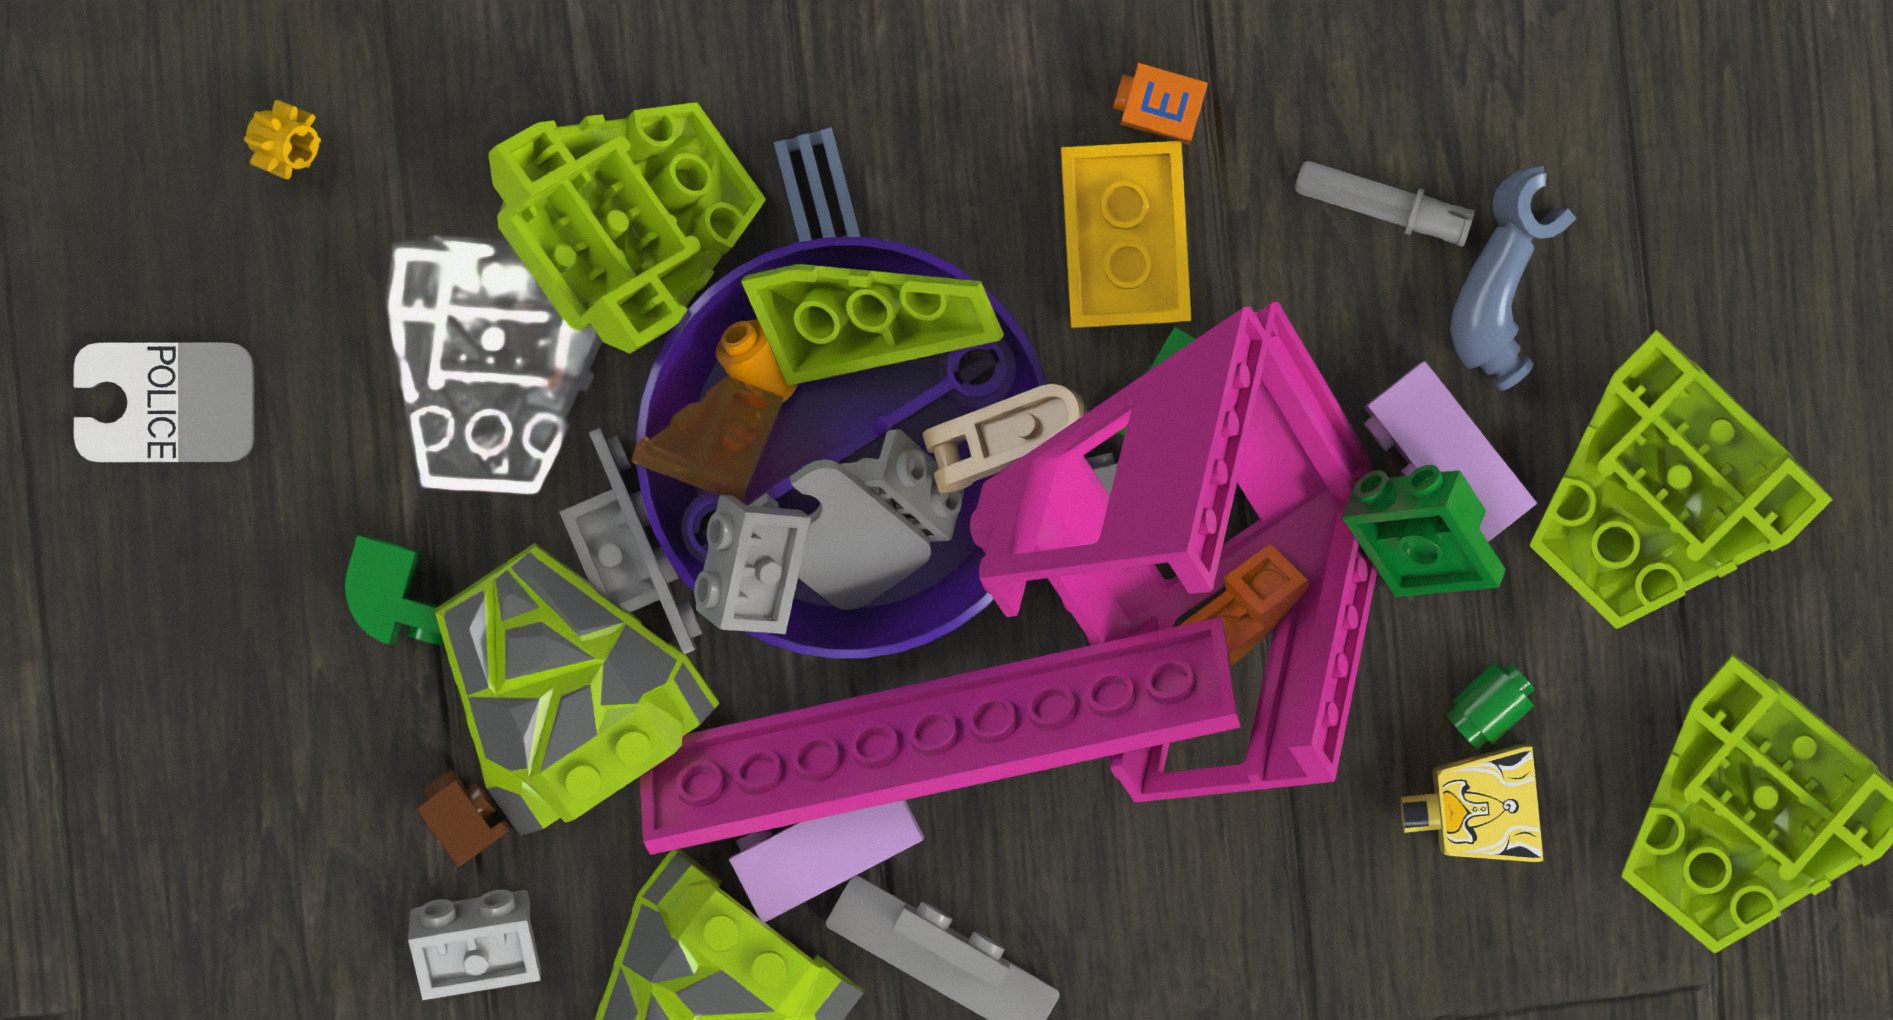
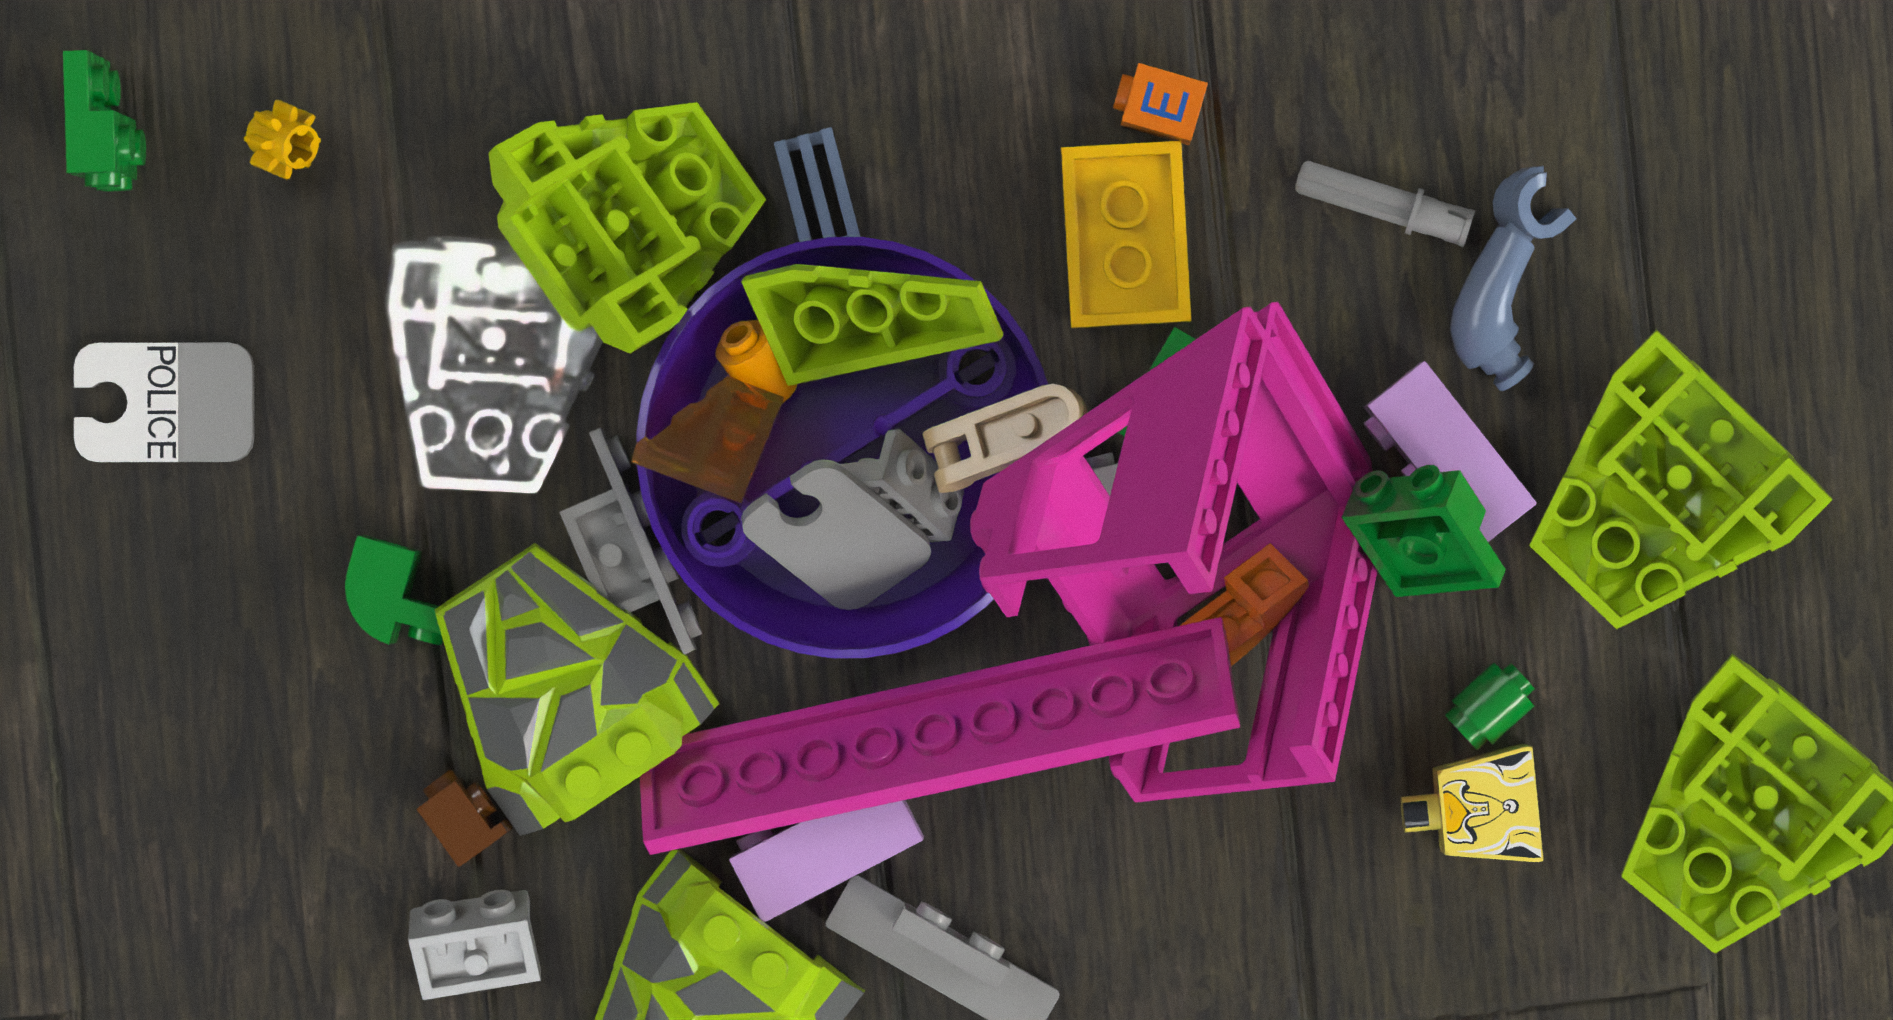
(99, 141): none -> green plate
(751, 566): light grey bracket -> none

